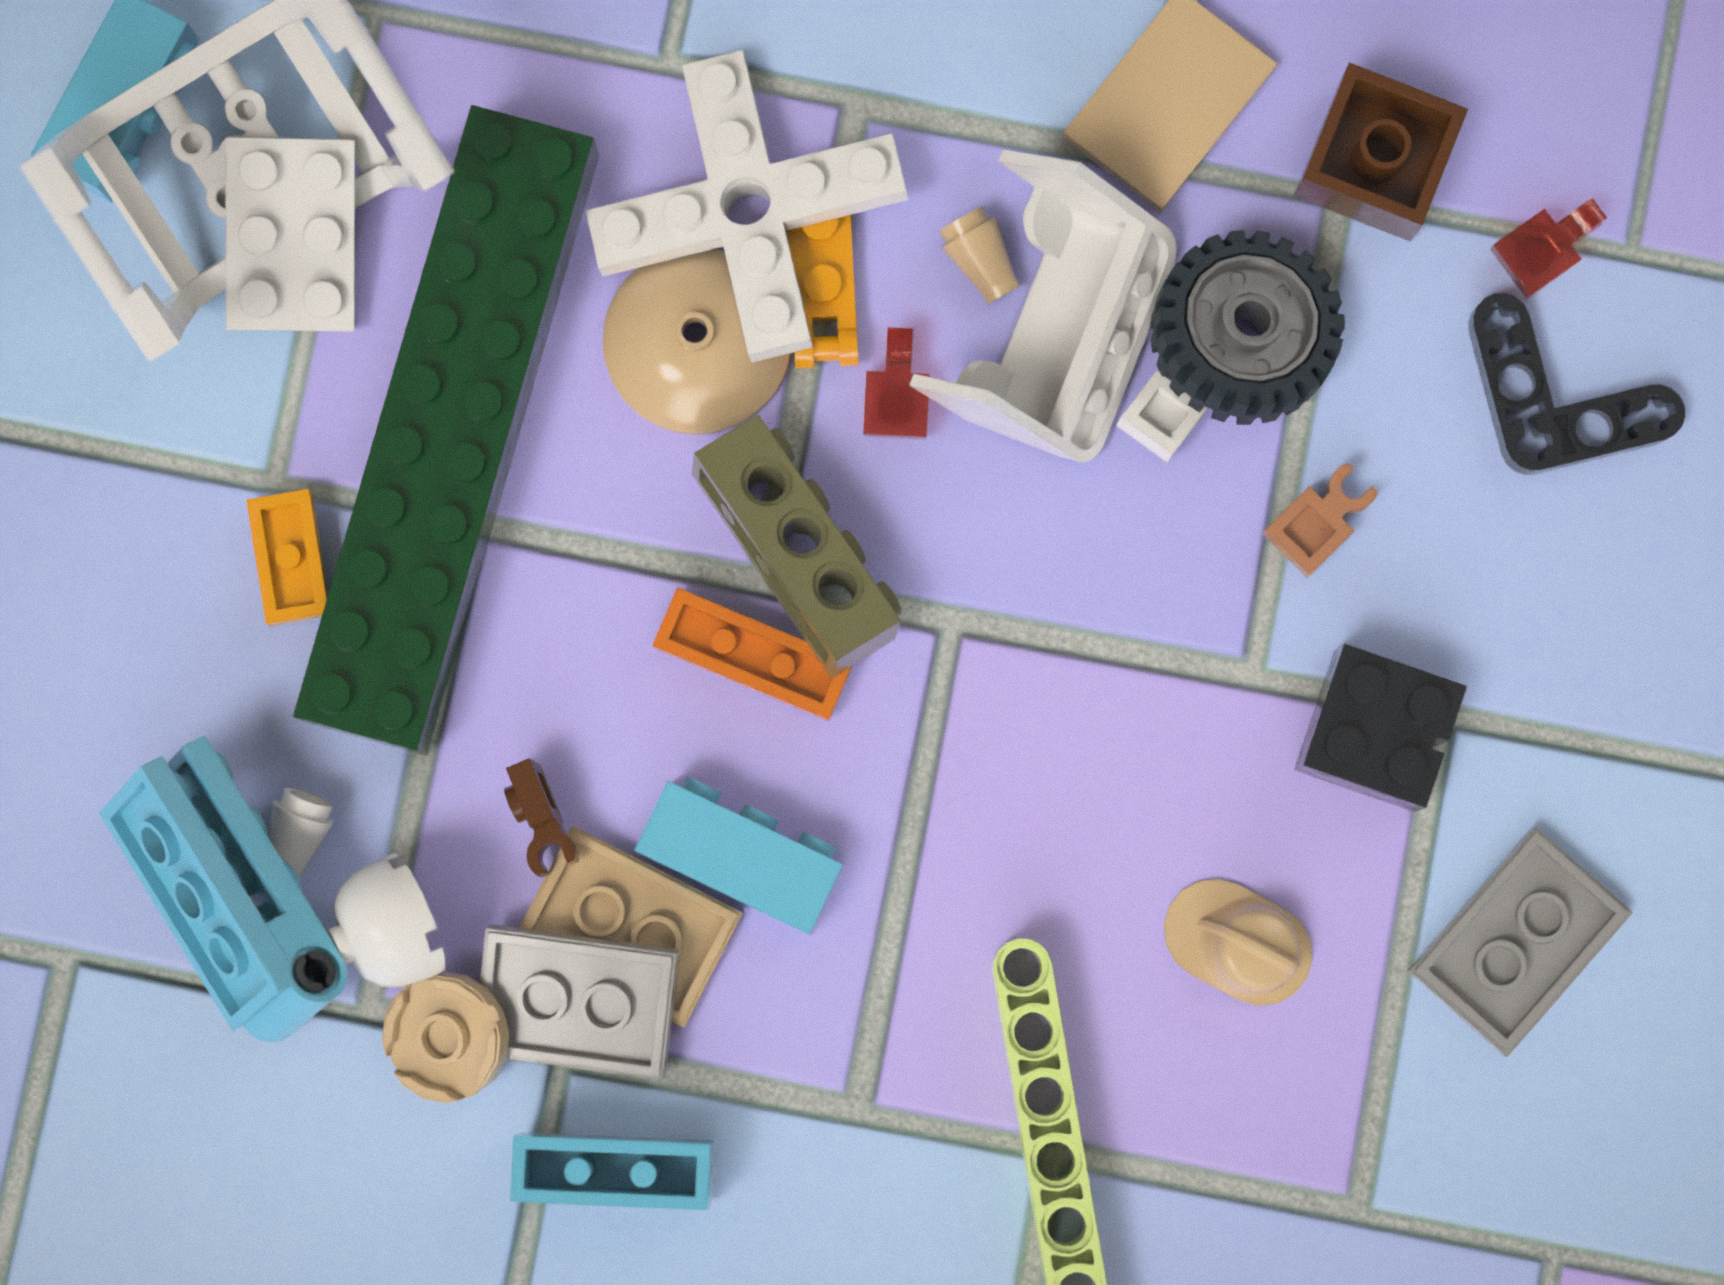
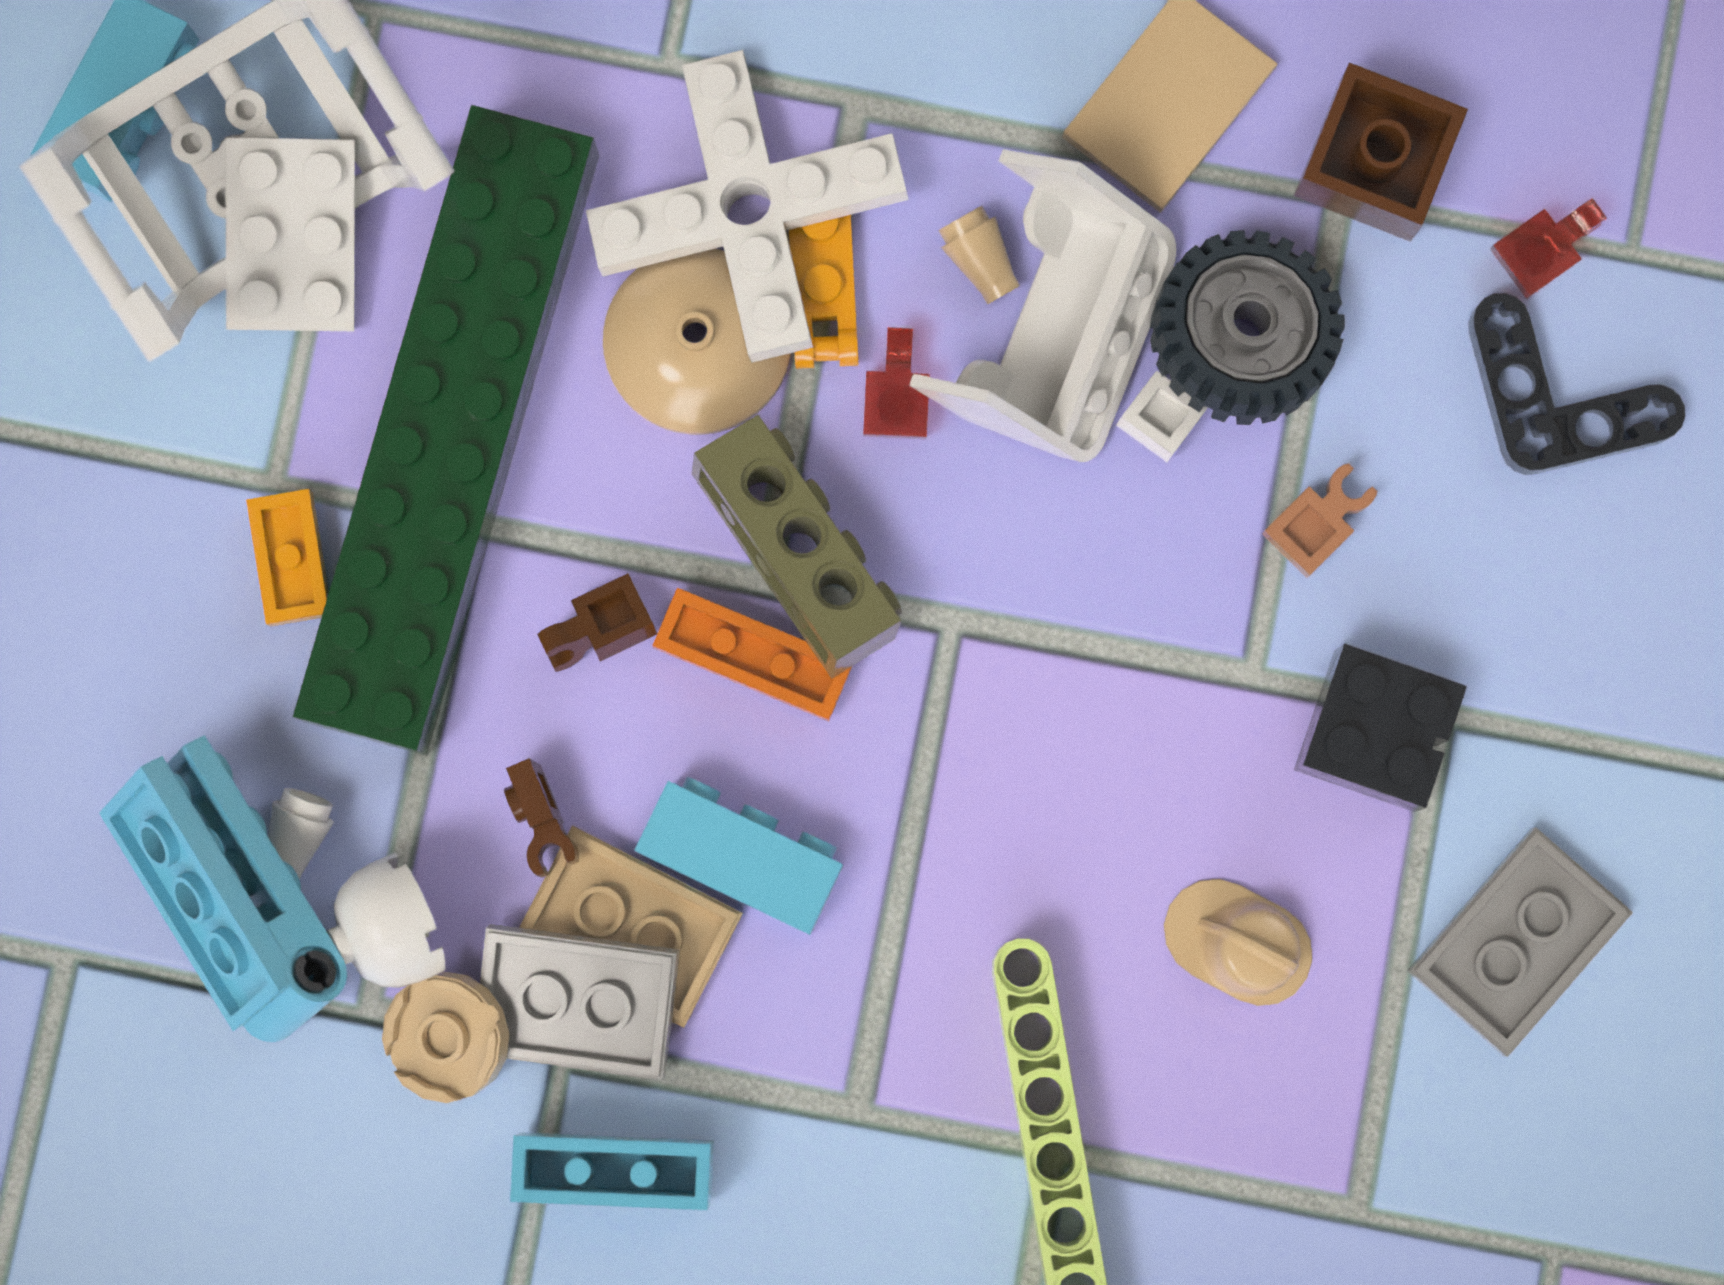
(606, 619): none -> reddish brown plate

